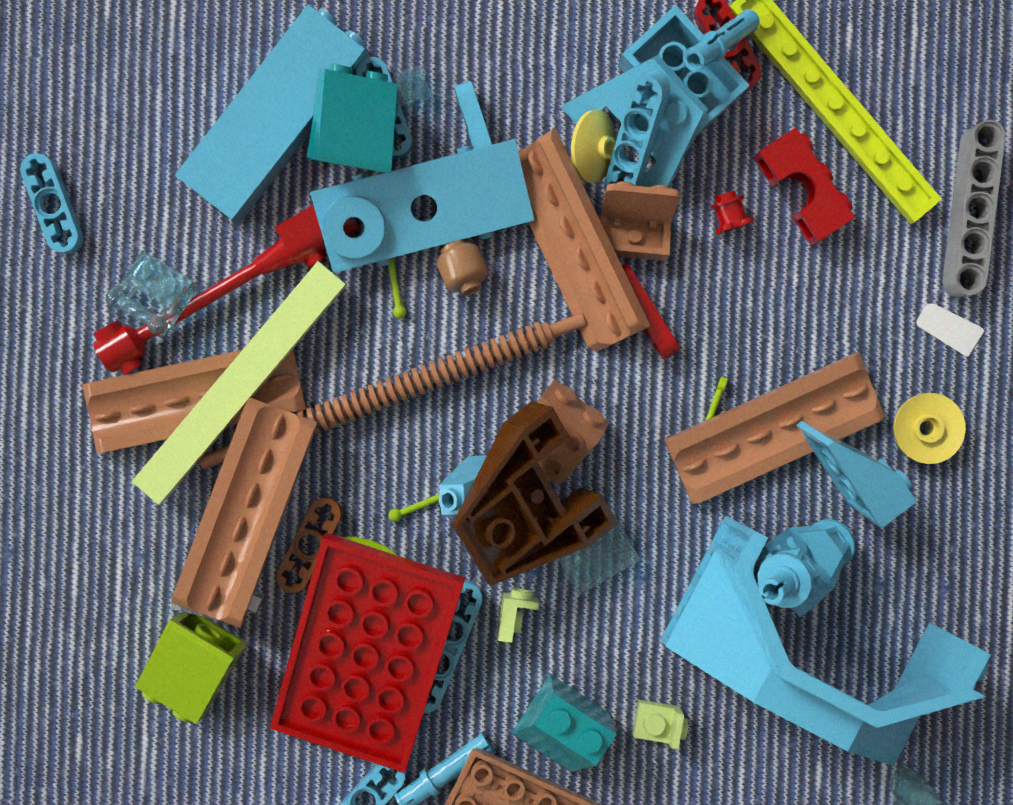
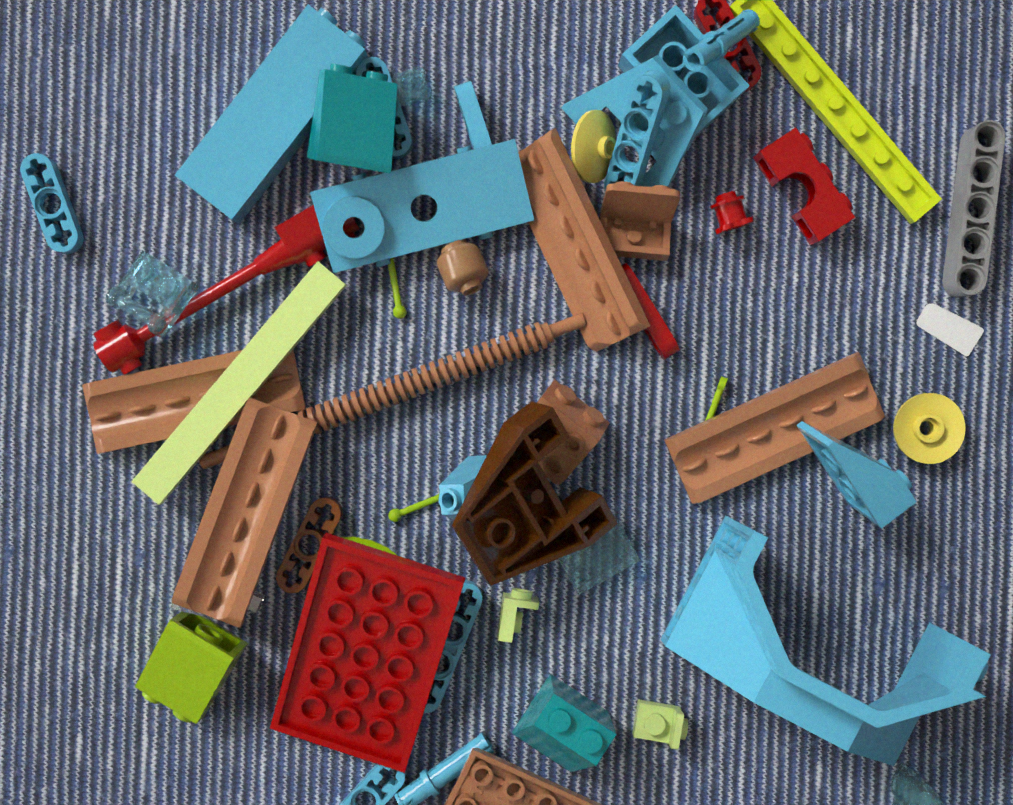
(804, 564): medium azure plate -> none

